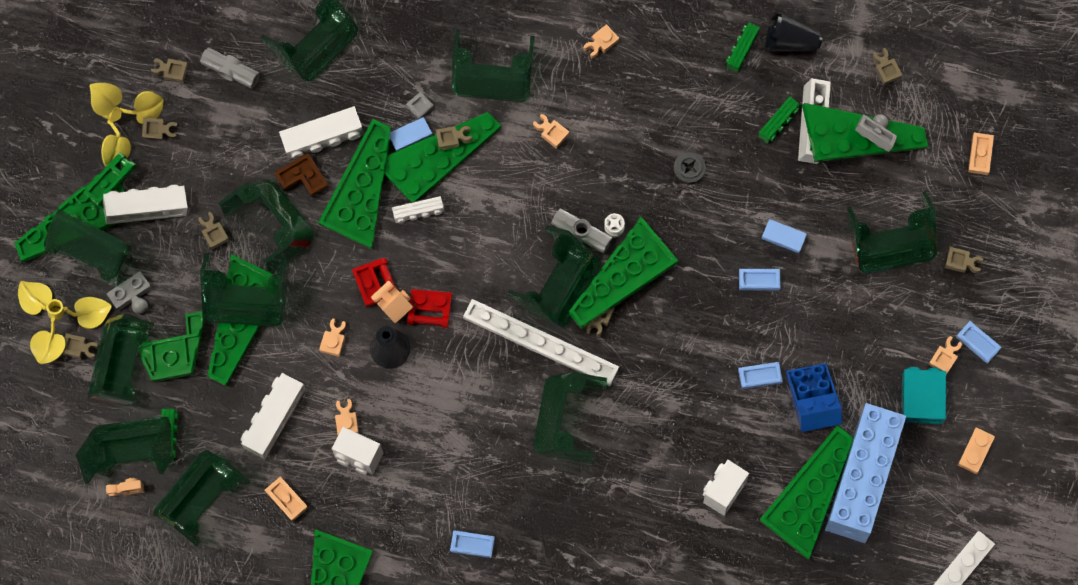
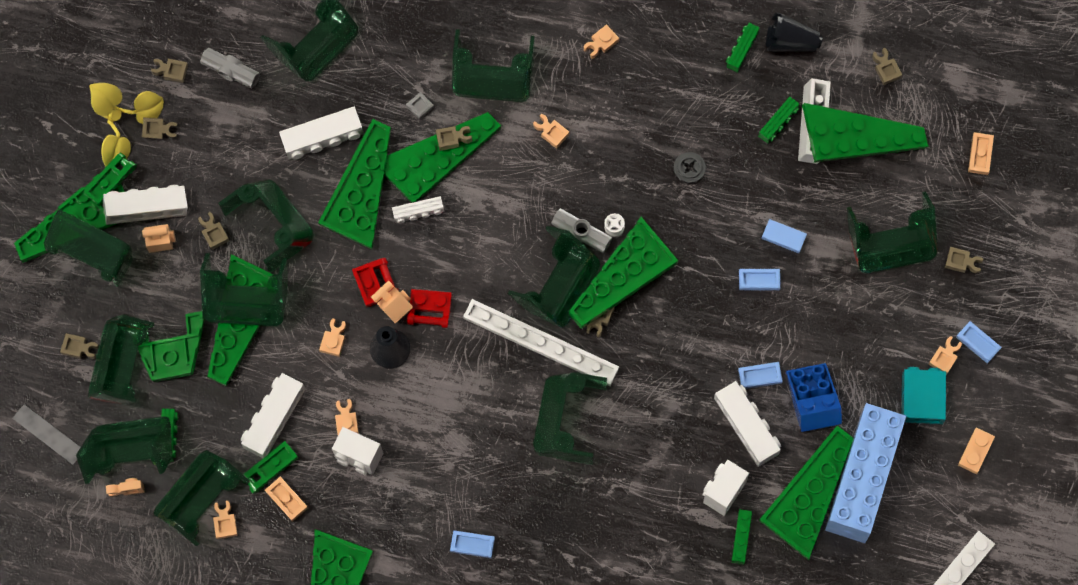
(37, 296): light yellow plant -> none
(47, 433): none -> flat silver sticker
(129, 292): light grey plate -> none
(159, 238): none -> light nougat brick
(224, 524): none -> light nougat plate
(270, 466): none -> green plate
(302, 170): reddish brown plate -> none
(410, 134): light blue tile -> none
(741, 536): none -> green piece
(747, 423): none -> white brick
(876, 131): light grey plate -> none

